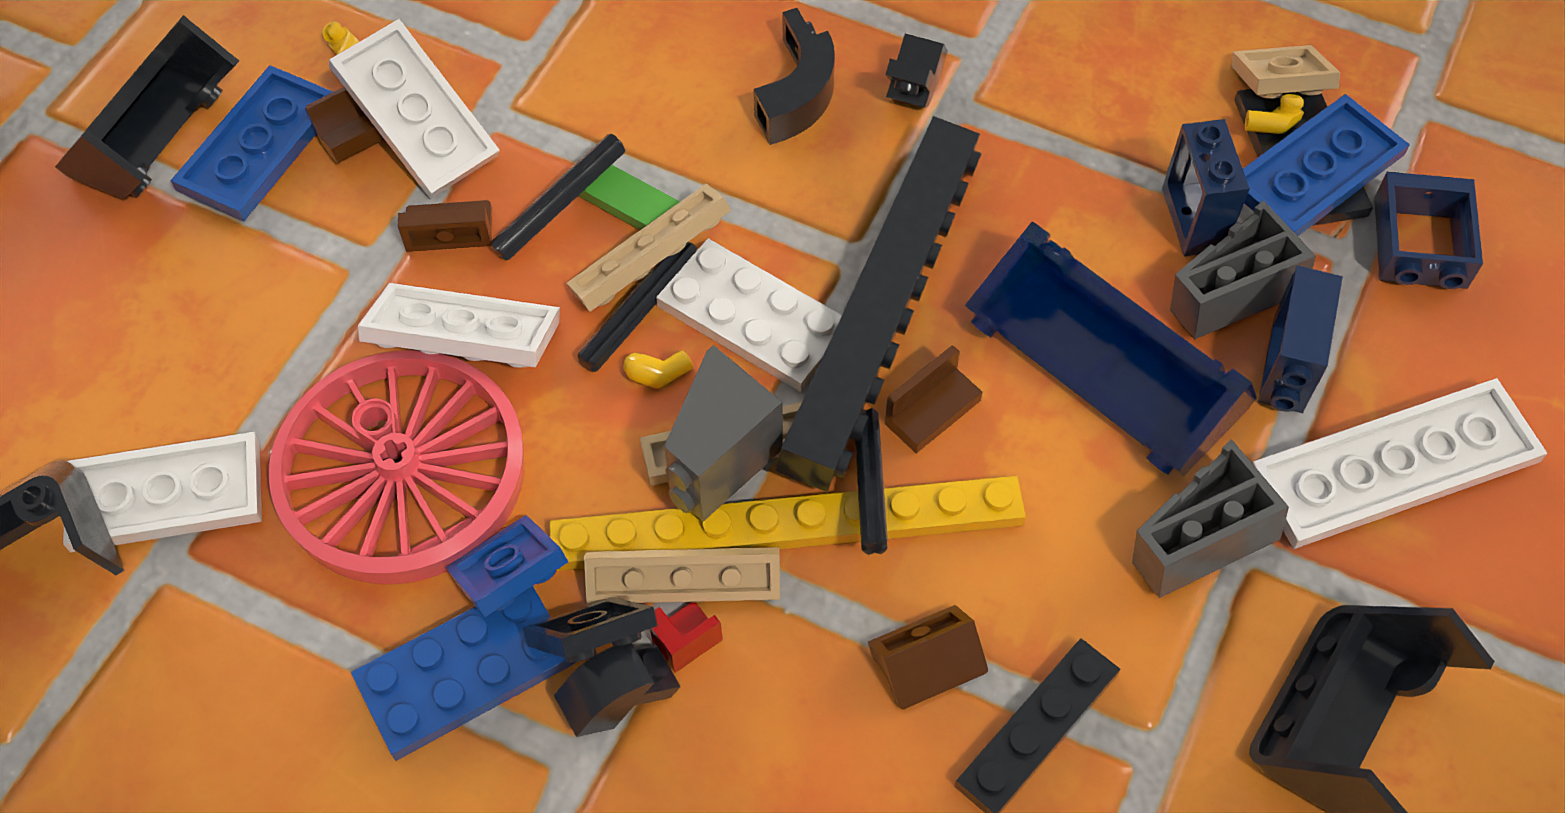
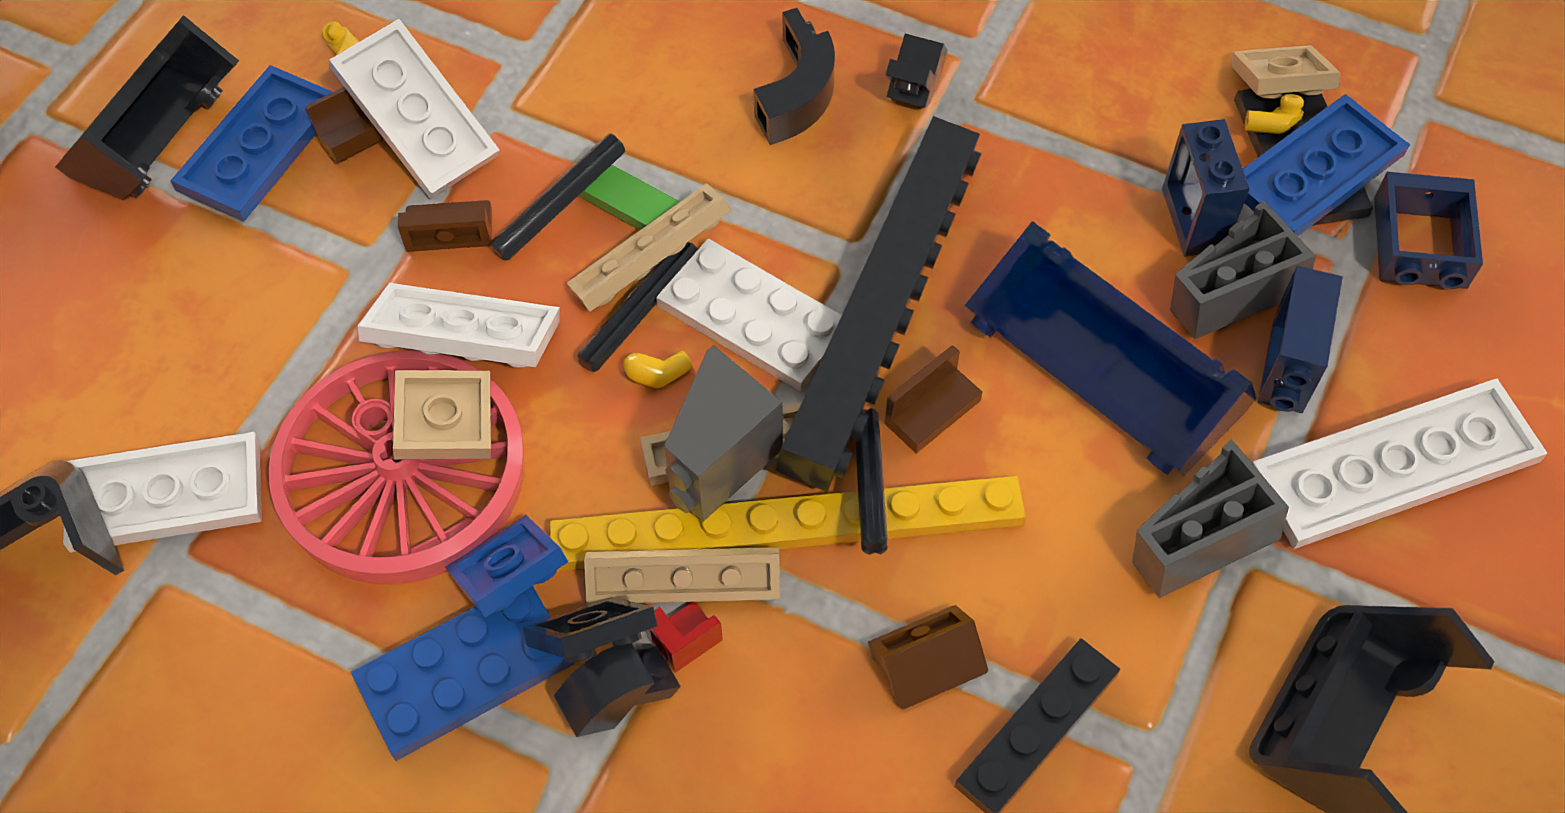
(442, 414): none -> tan plate

